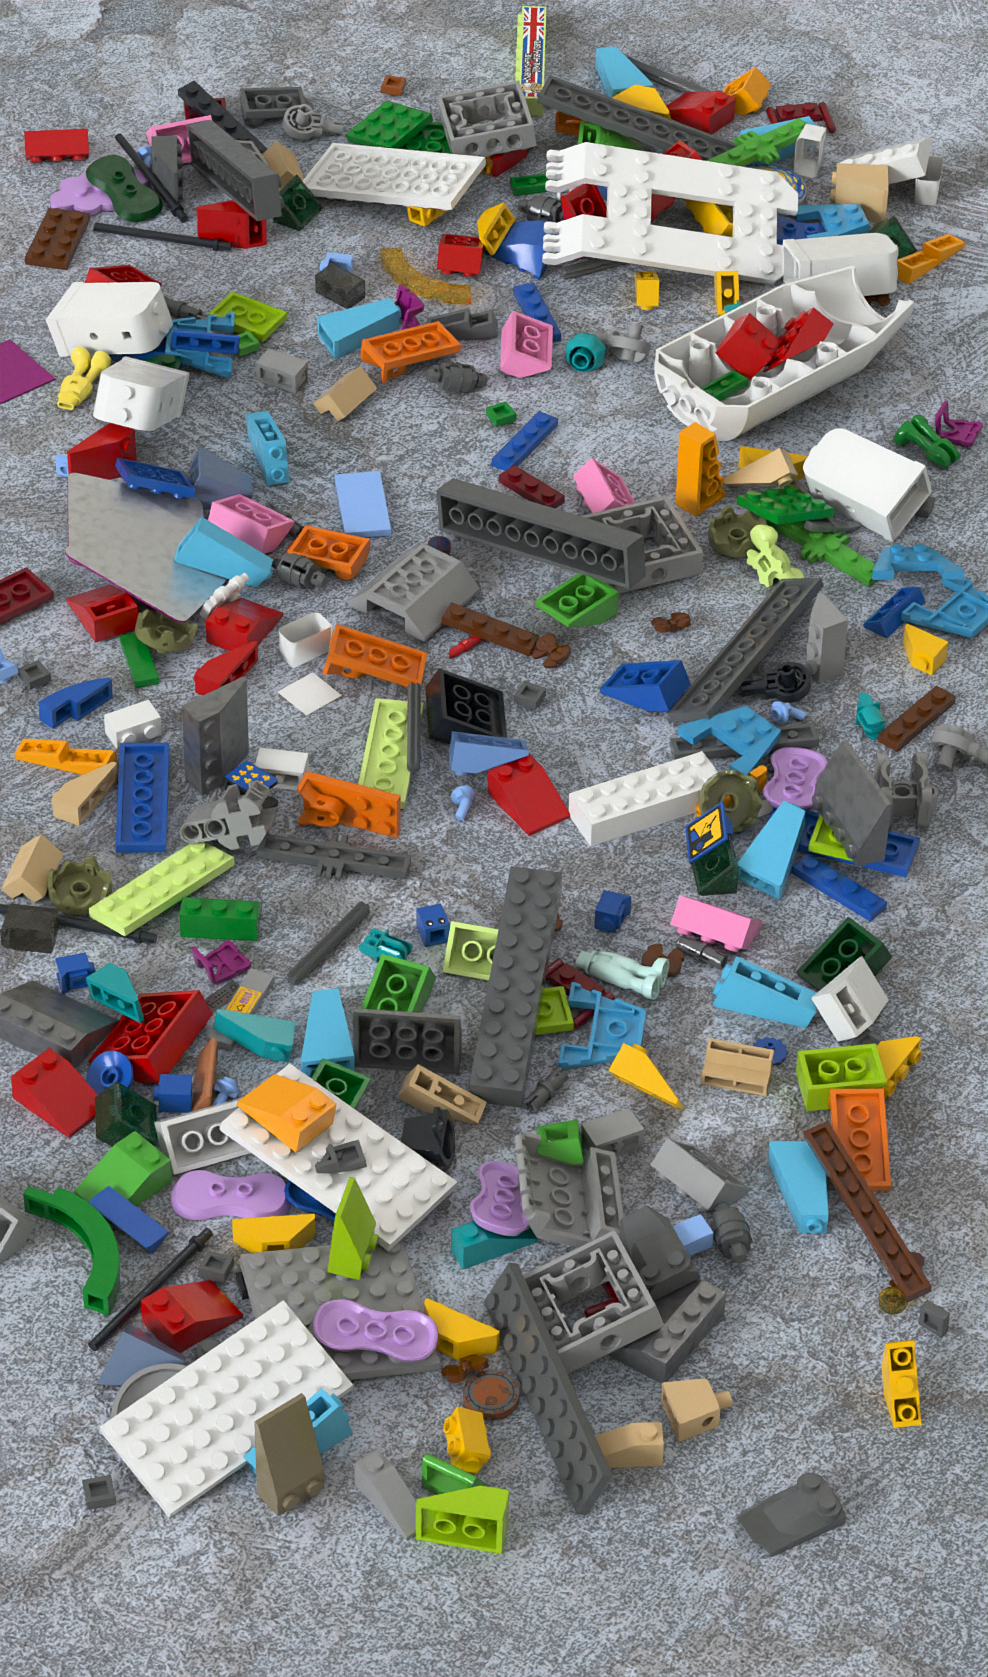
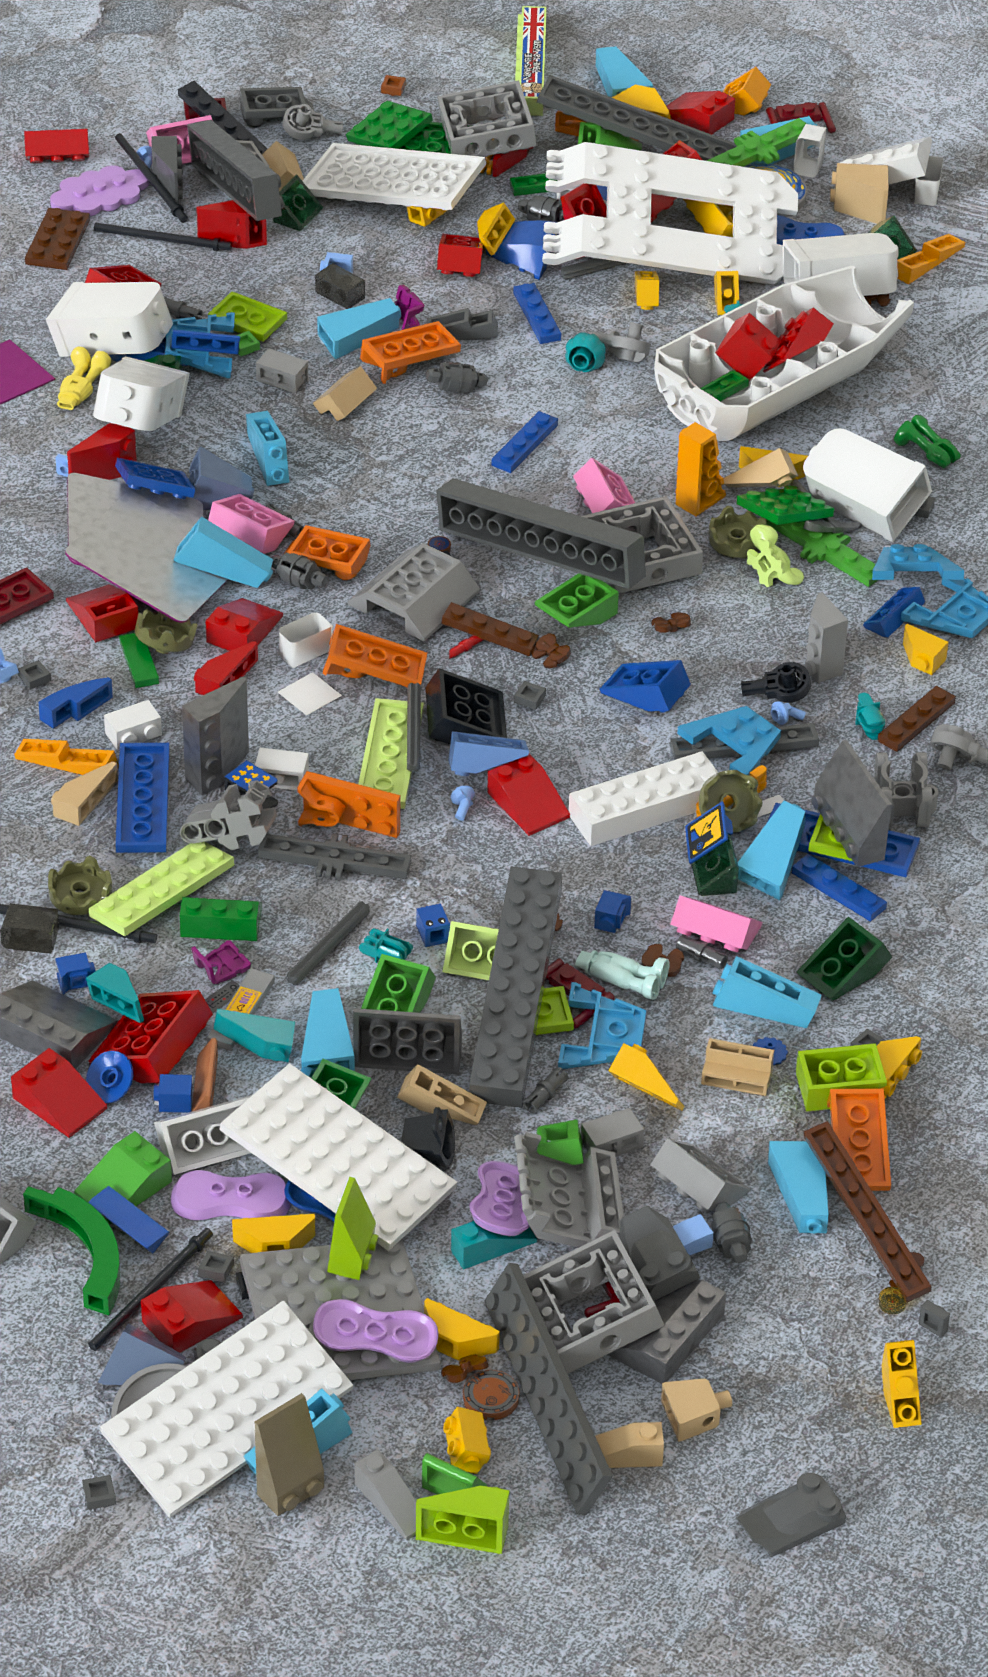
(32, 868): tan piece -> none
(118, 180): dark green plate -> none
(121, 1112): clear green slope -> none
(224, 595): white plate -> none
(226, 1089): light blue plate -> none
(289, 1110): light orange slope -> none
(342, 1158): dark grey slope -> none
(362, 504): light blue tile -> none
(403, 273): clear yellow tile -> none
(501, 414): green plate -> none
(525, 346): bright pink slope -> none
(531, 487): dark red plate -> none
(666, 78): dark grey axle -> none
(745, 649): dark grey plate -> none
(794, 776): lavender plate -> none
(835, 218): dark azure wing -> none
(851, 1001): white slope -> none
(964, 431): magenta piece -> none

